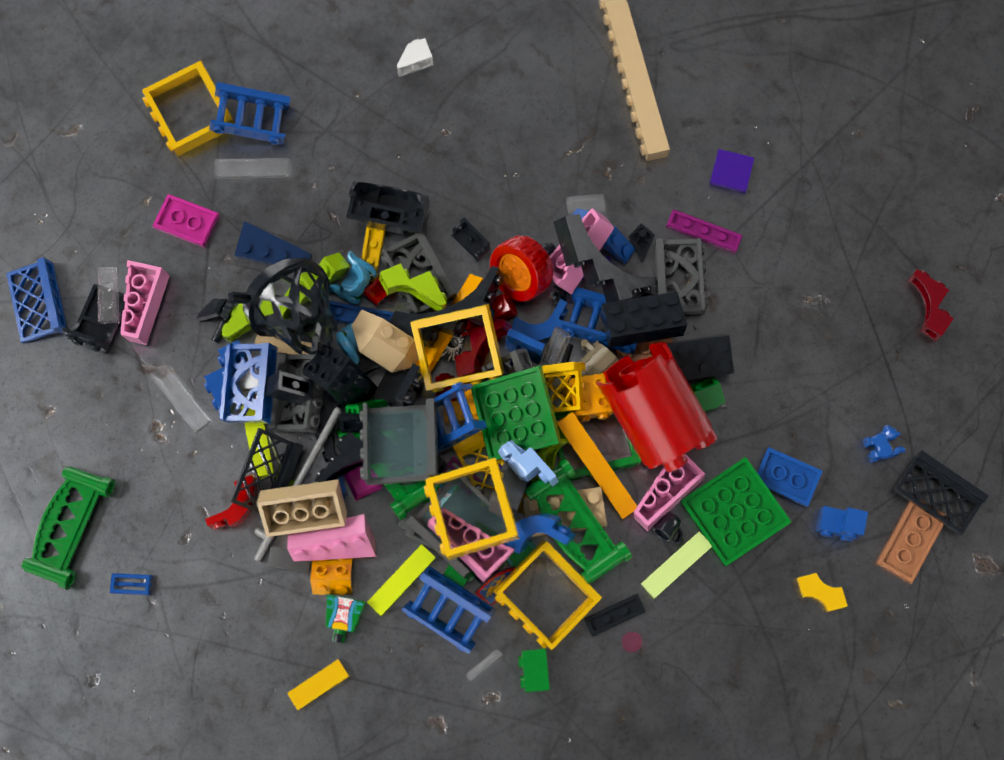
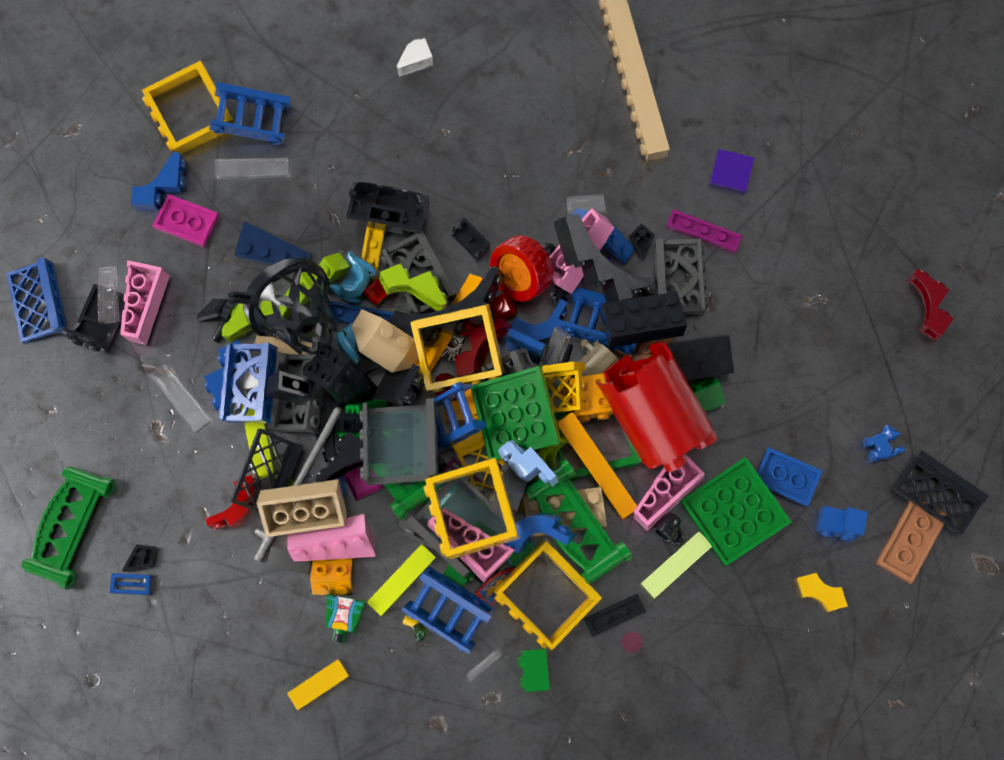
(140, 558): none -> black piece
(168, 181): none -> blue arch
(419, 629): none -> clear green arm

